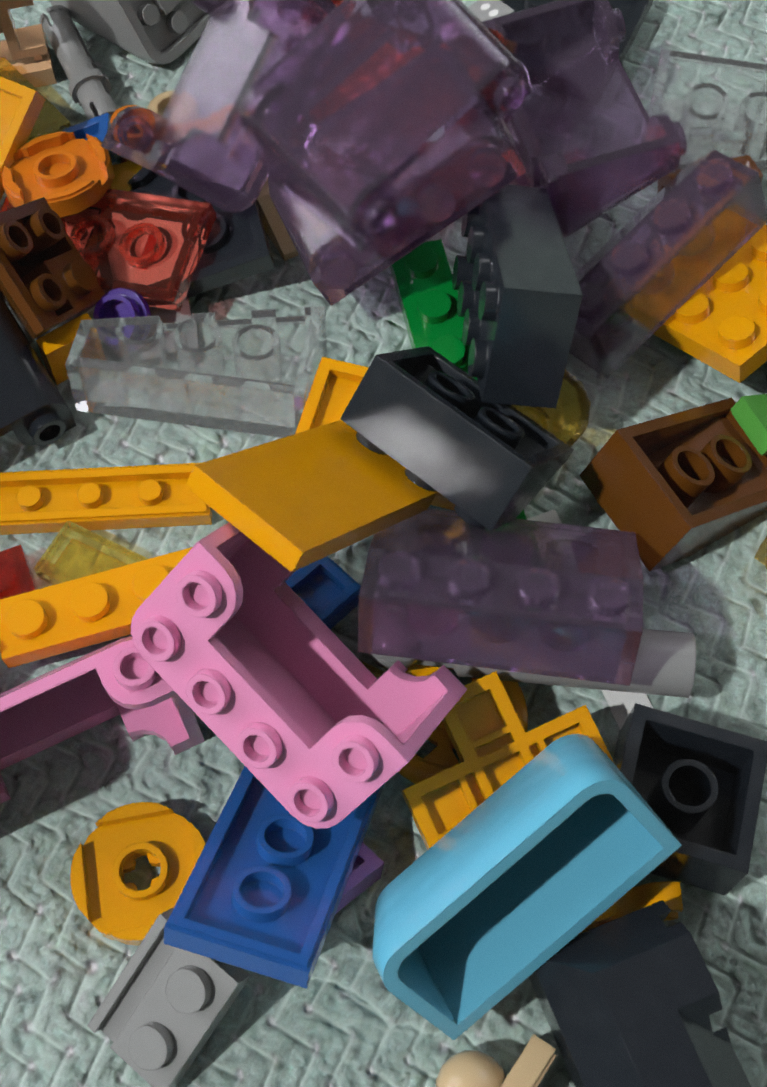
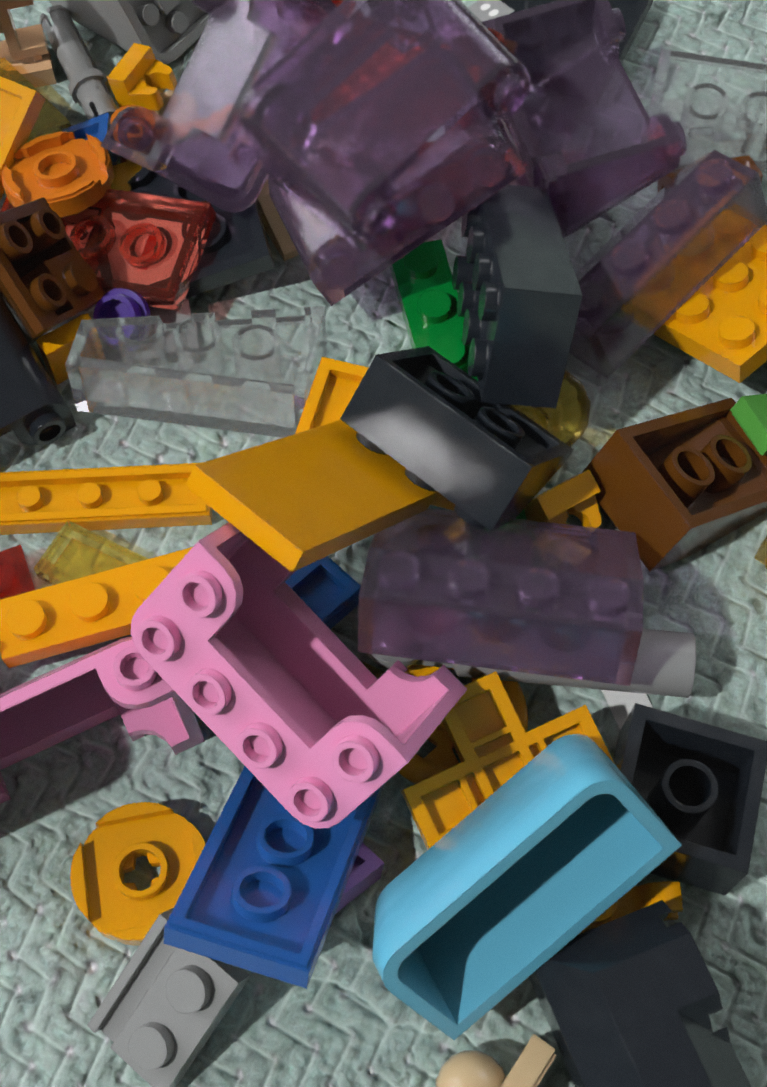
(141, 79): none -> light orange tile
(571, 496): none -> light orange tile

